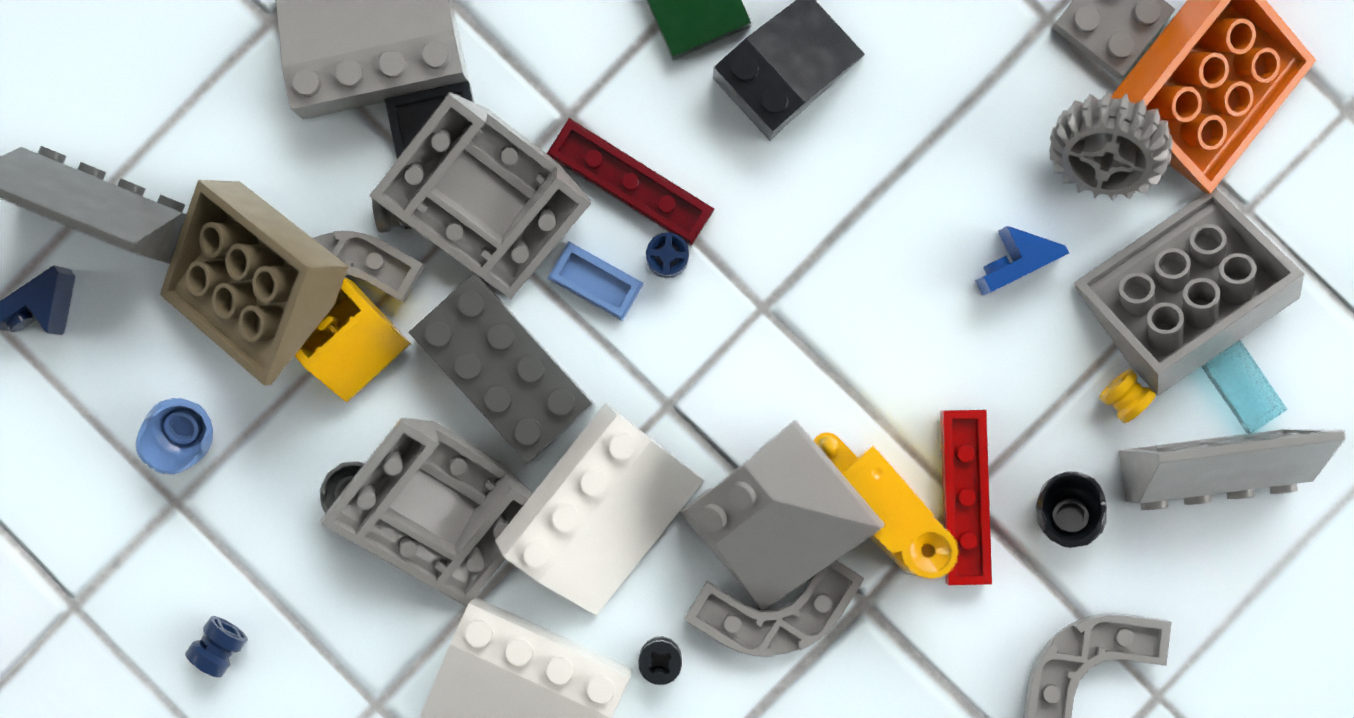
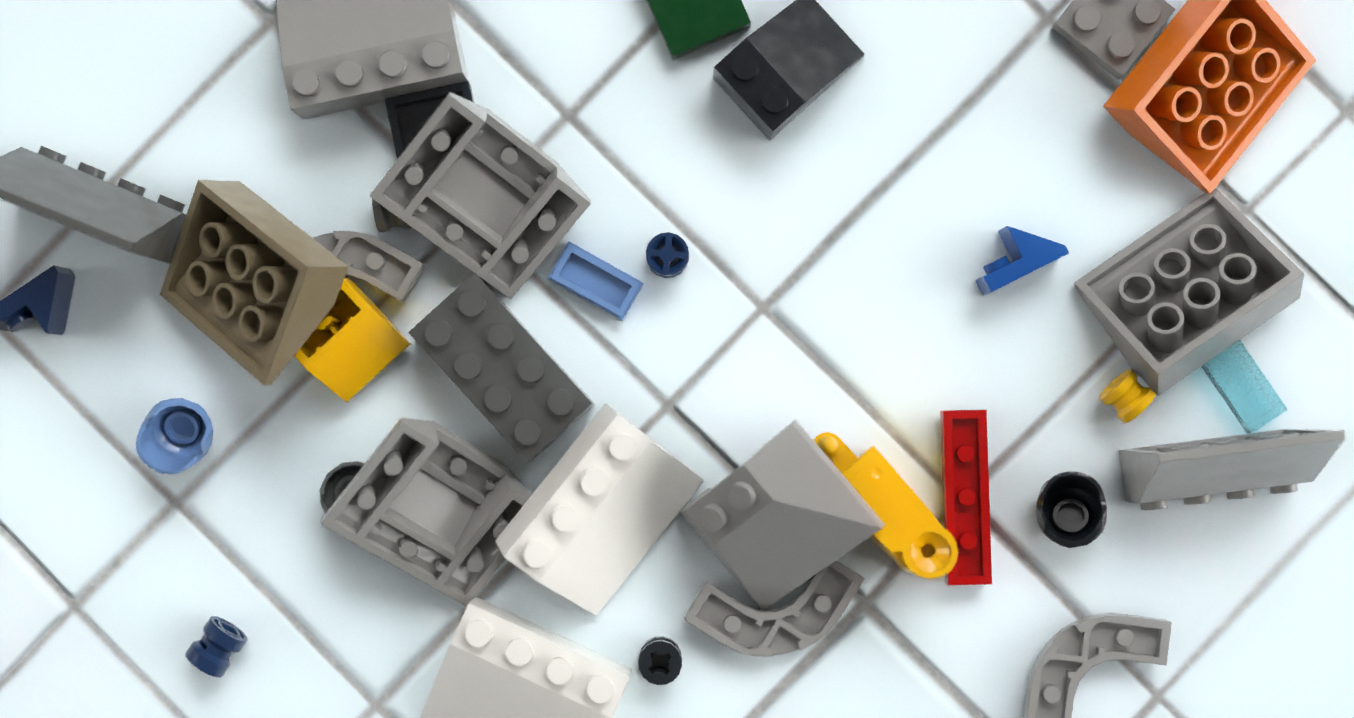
(630, 181): dark red tile -> none
(1110, 146): light grey gear -> none

